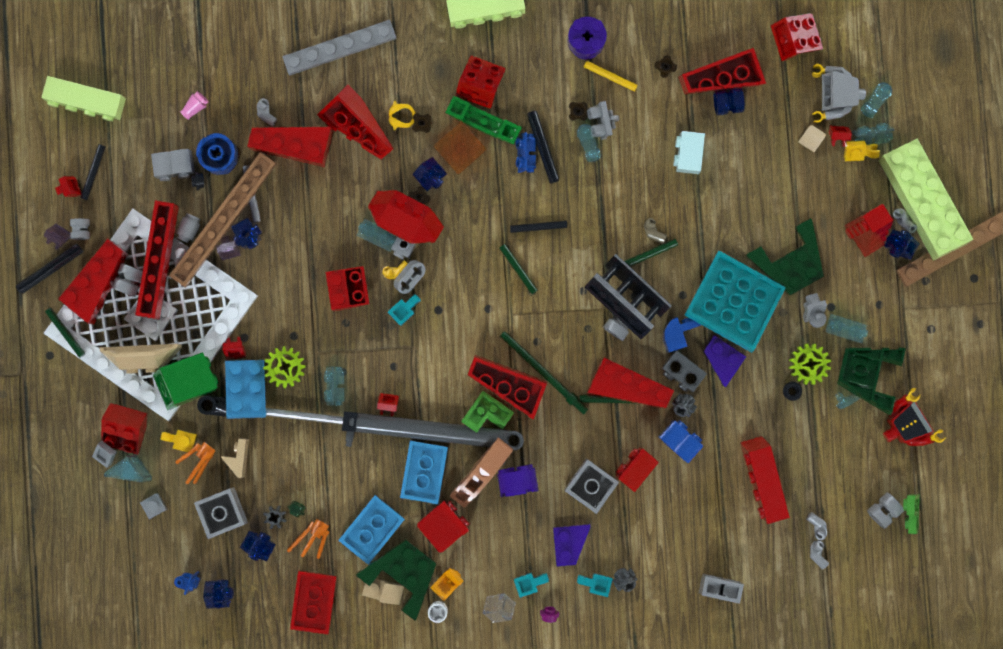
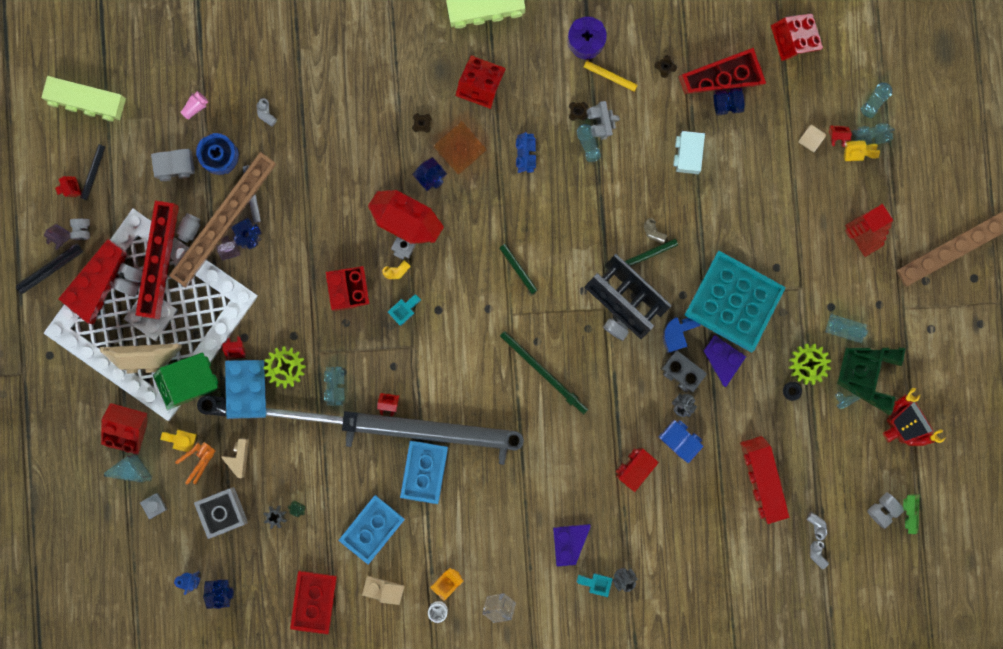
(65, 333): dark green bar -> none
(104, 454): light grey plate -> none
(197, 180): black plate -> none
(258, 545): clear blue brick -> none
(294, 143): red wedge -> none
(317, 529): orange plant -> none
(339, 47): light grey plate -> none
(353, 118): red wedge -> none
(374, 234): clear light blue hinge -> none
(396, 123): yellow piece -> none
(409, 276): light grey beam -> none
(409, 568): dark green wing -> none
(420, 192): dark brown plate -> none
(443, 526): red bracket -> none
(481, 473): nougat slope -> none
(483, 121): green slope -> none
(487, 408): bright green plate -> none
(509, 384): red wedge -> none
(518, 481): dark purple brick -> none
(528, 584): teal plate -> none
(538, 226): black bar -> none
(543, 147): black axle -> none
(549, 614): magenta plate -> none
(591, 486): light grey brick -> none
(599, 399): dark green bar -> none
(626, 385): red wedge -> none
(721, 588): light grey brick -> none
(796, 268): dark green wing -> none
(814, 311): light grey hips -> none
(839, 92): light grey torso -> none
(901, 244): clear blue brick -> none
(903, 220): light grey arm -> none
(925, 199): yellowish green brick -> none

